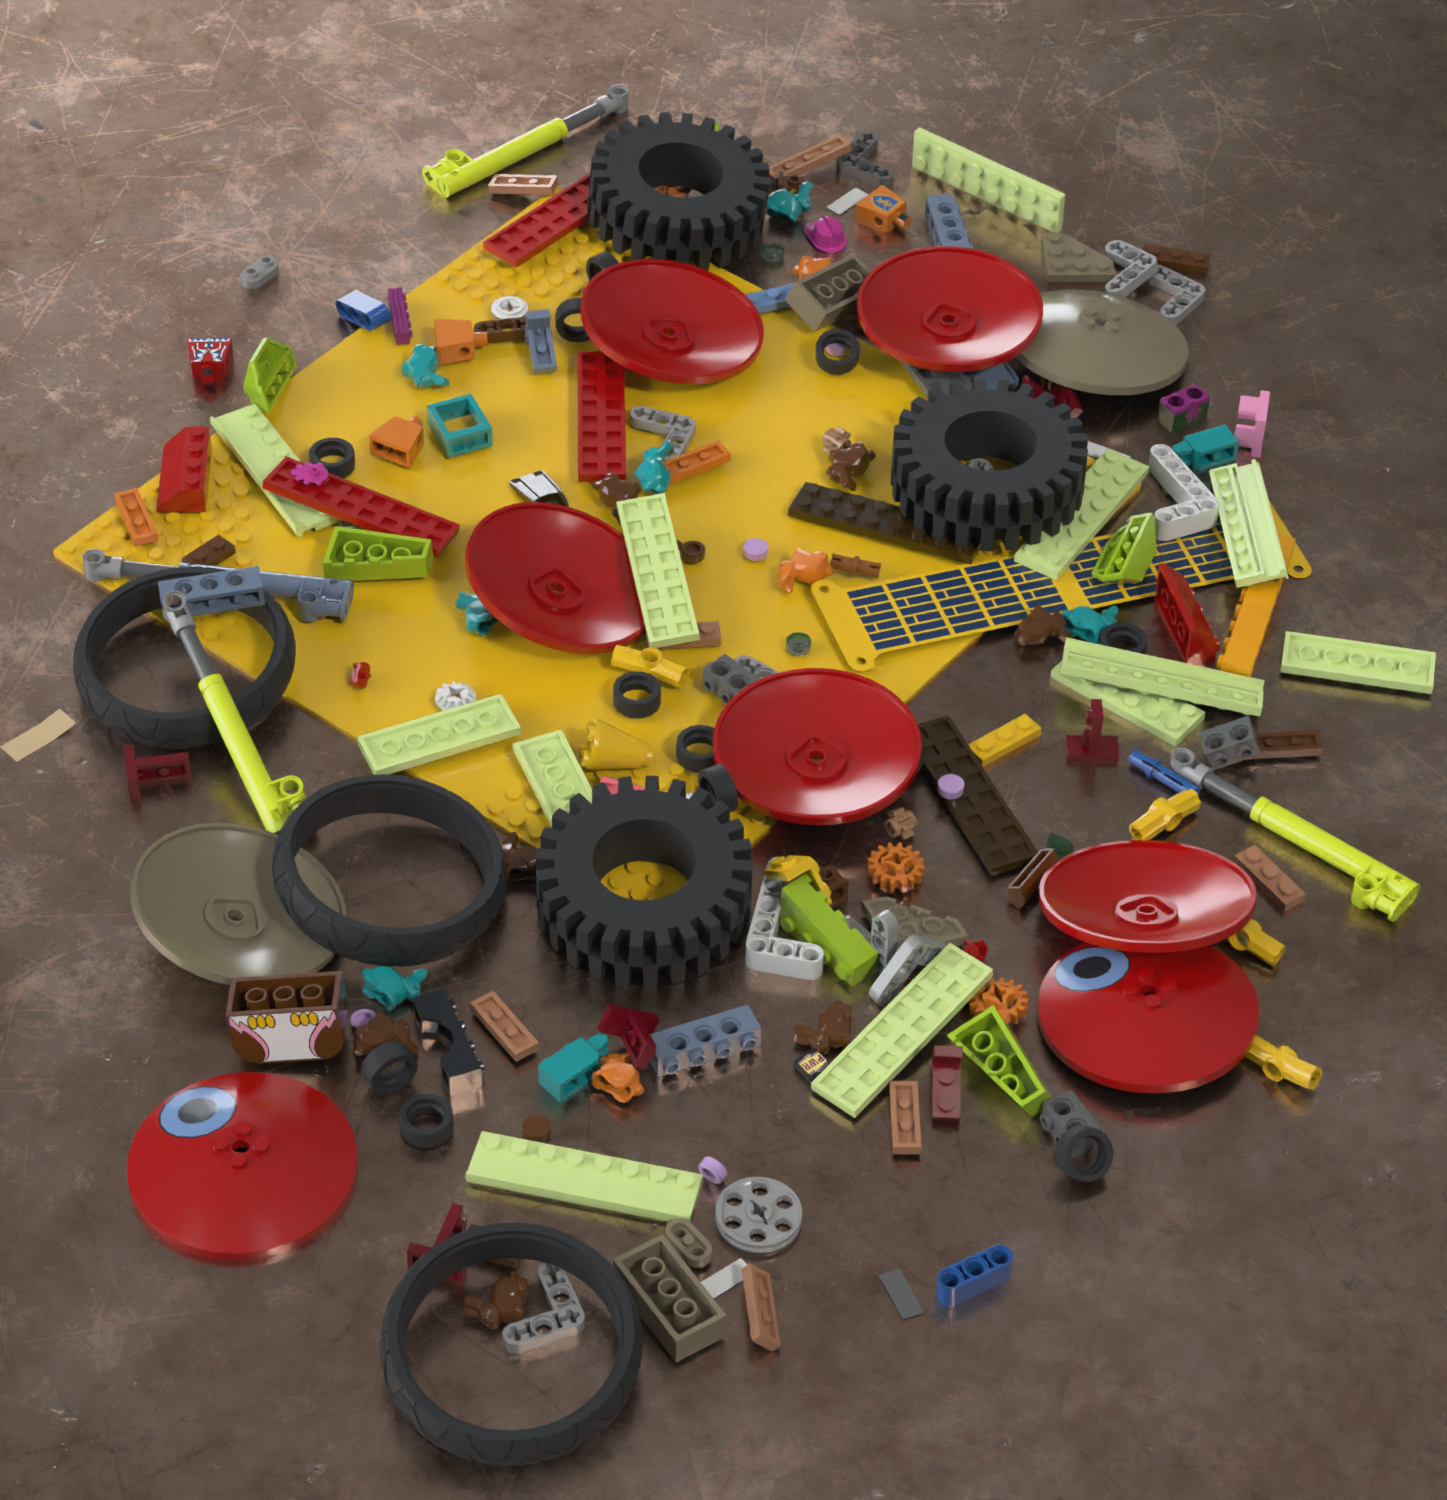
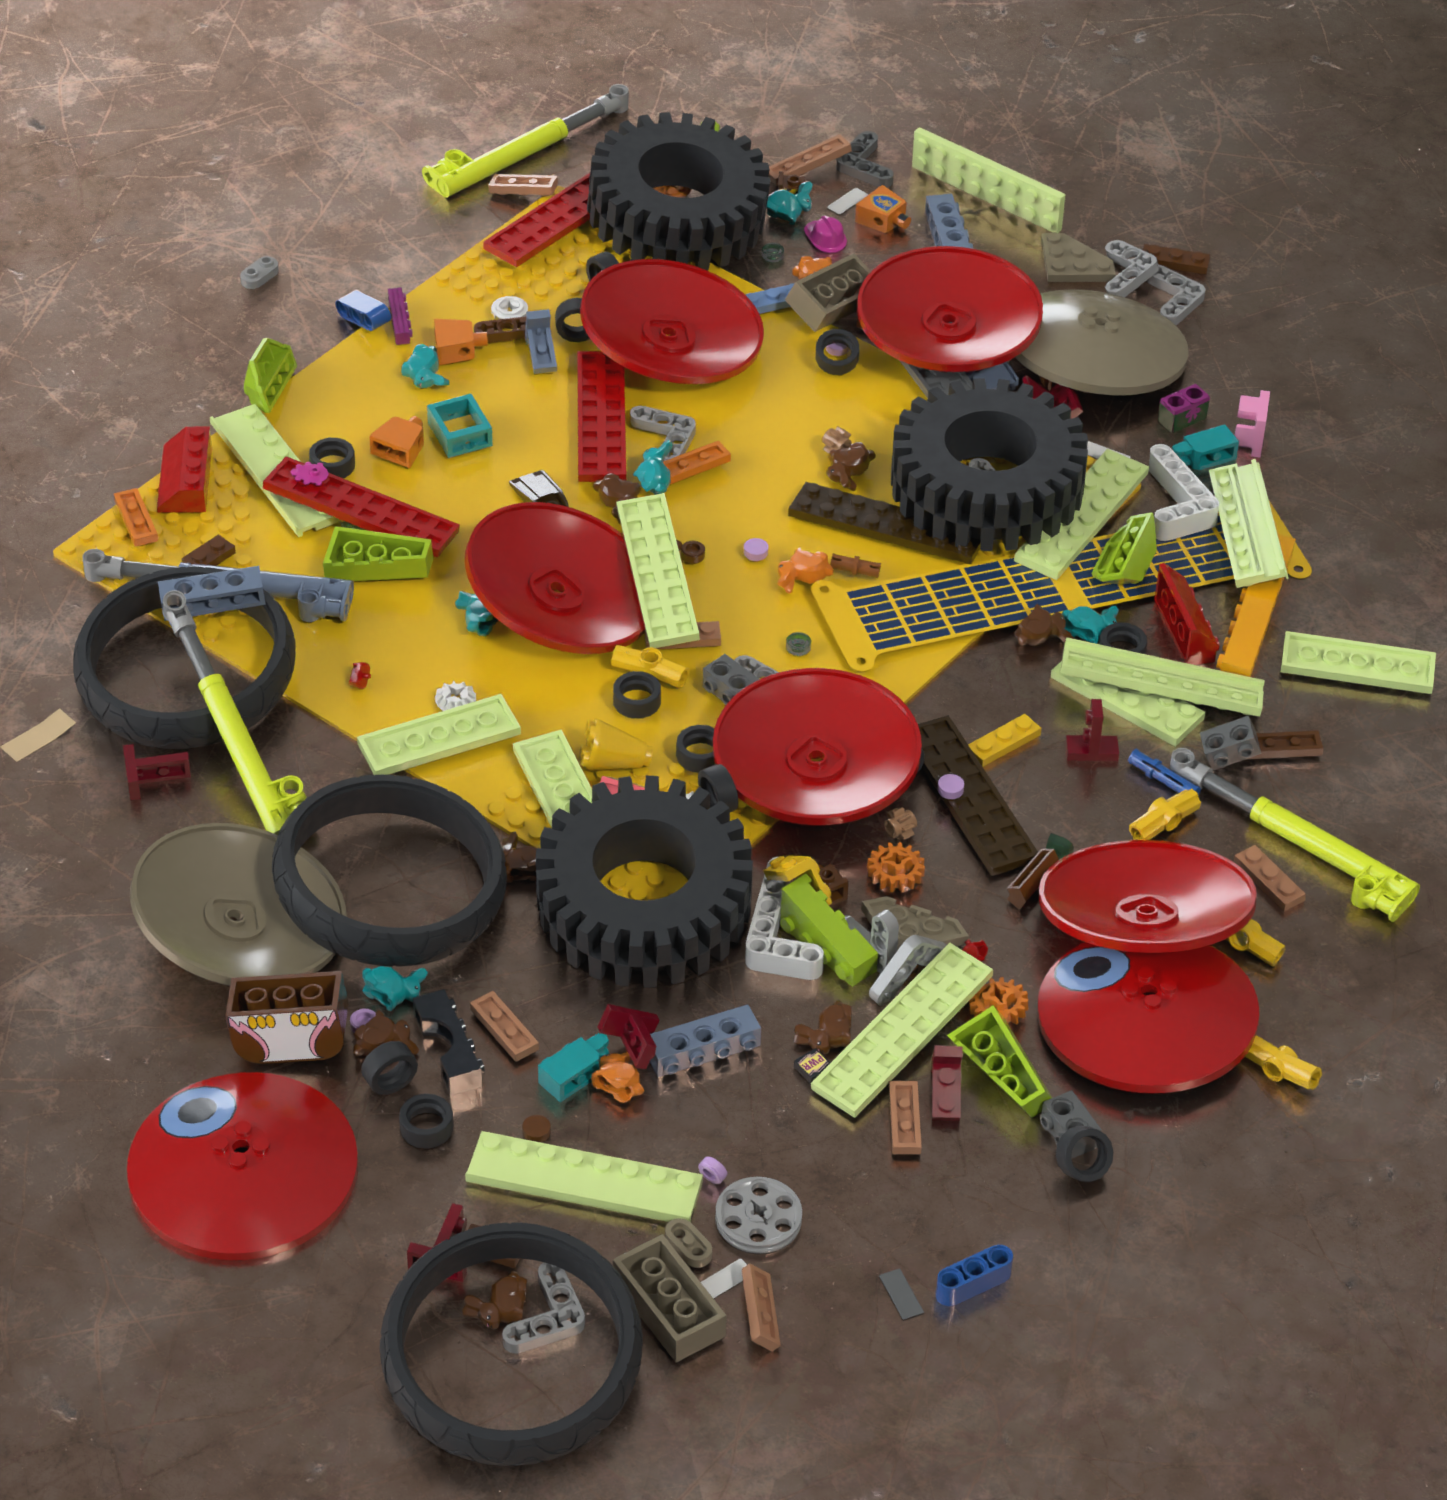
(210, 358): red torso -> none

